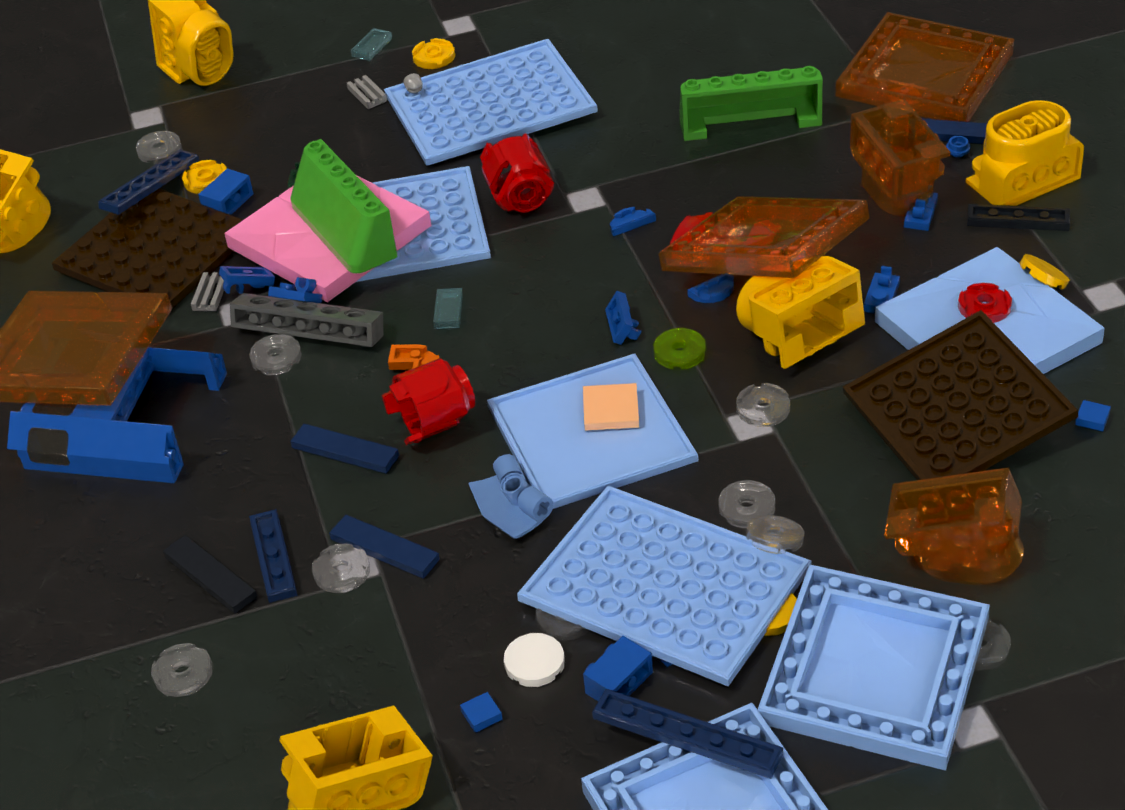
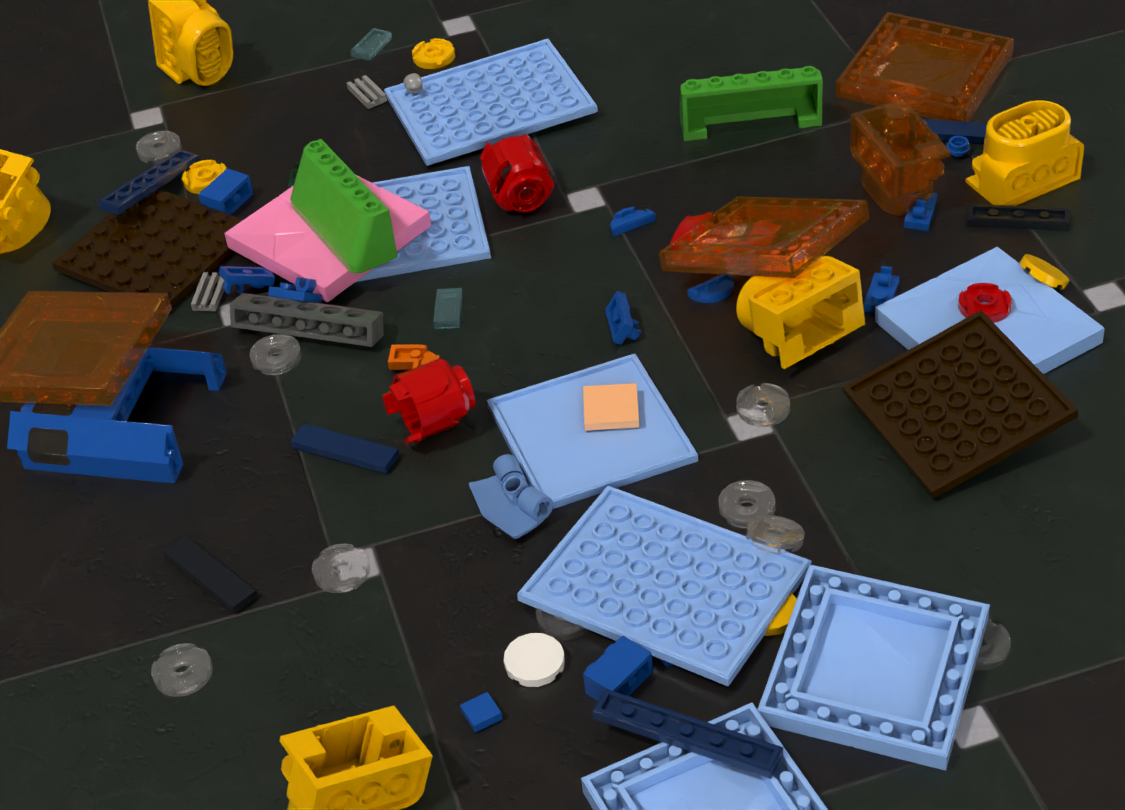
(273, 556): dark blue tile -> none
(385, 546): dark blue tile -> none
(679, 338): clear neon green tile -> none
(959, 525): clear orange brick -> none
(1093, 415): blue tile -> none

